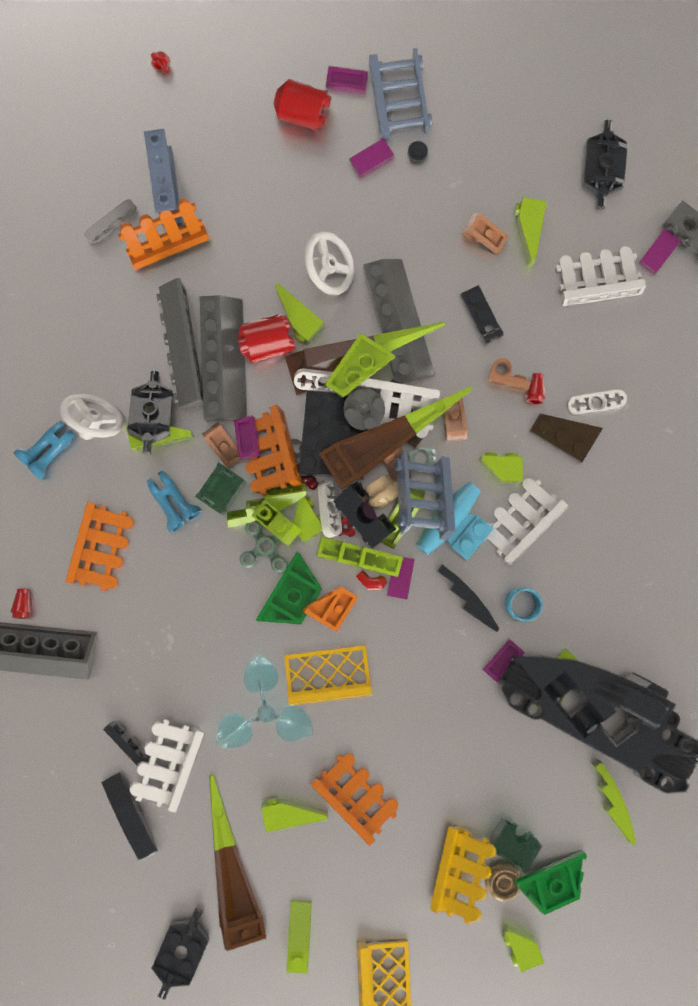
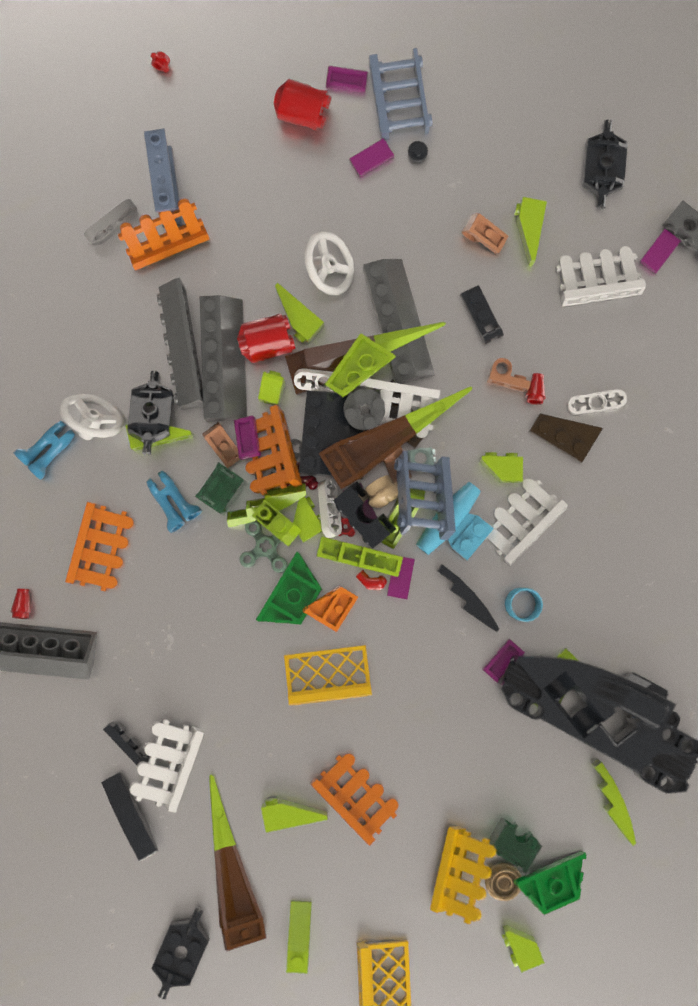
(271, 388): none -> lime slope
(292, 723): clear light blue plant -> none
(455, 422): nougat plate -> none

